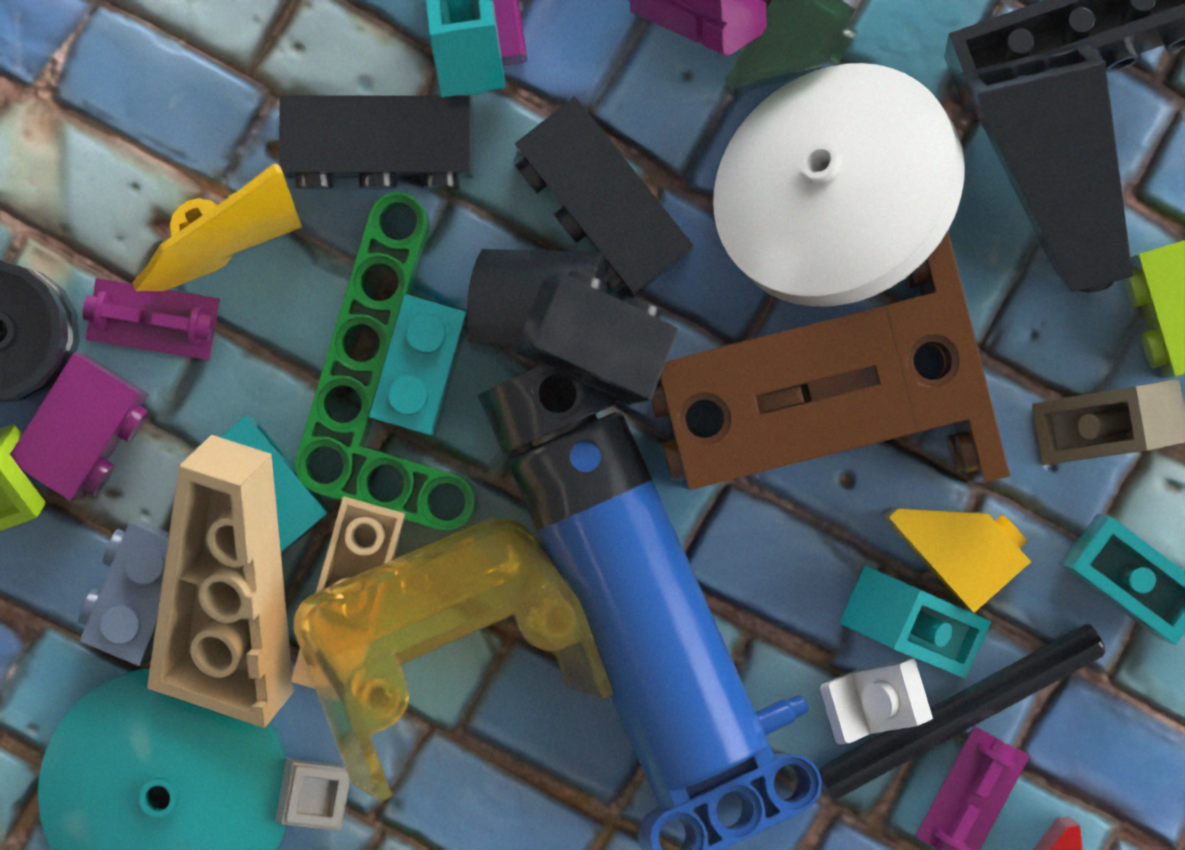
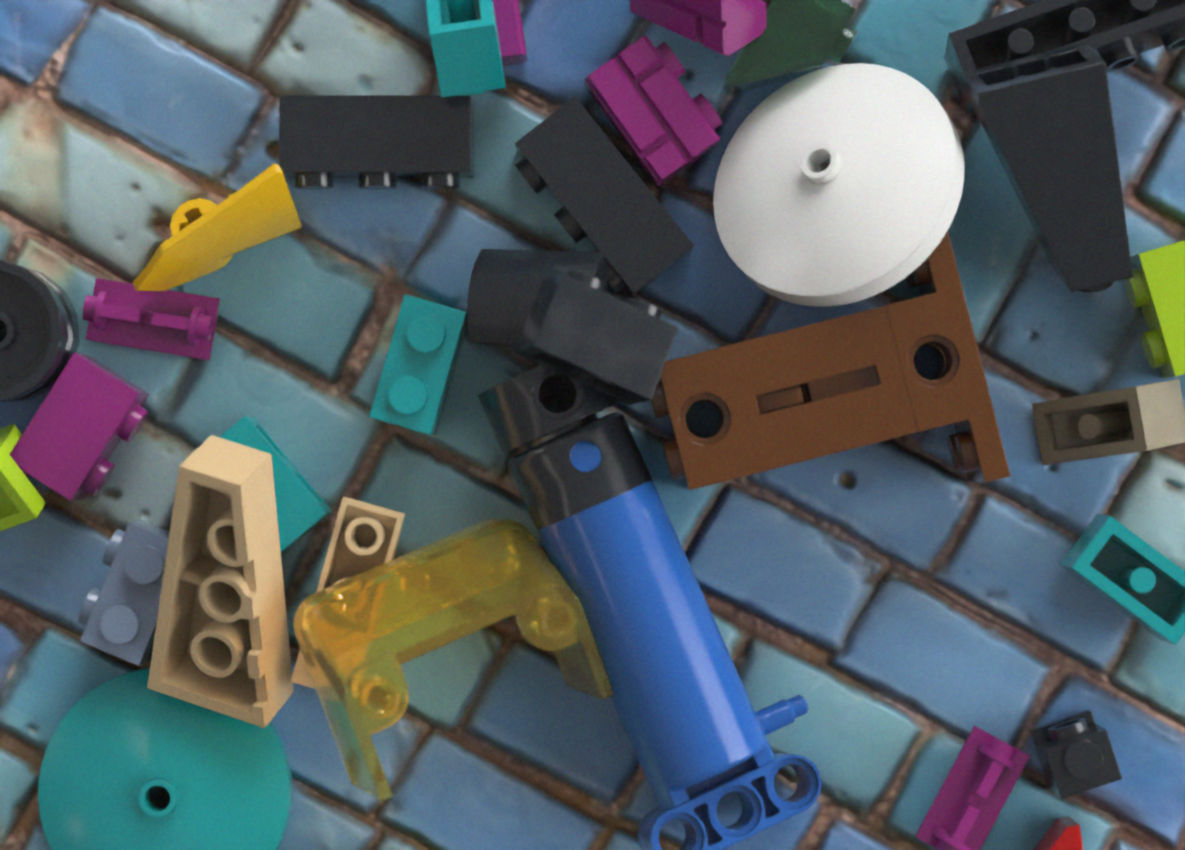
(313, 794): light grey tile -> none
(342, 371): green beam -> none
(654, 110): none -> magenta brick
(875, 700): white bracket -> none
(914, 622): teal slope -> none
(963, 549): yellow slope -> none
(963, 710): black axle -> none
(1075, 754): none -> black brick

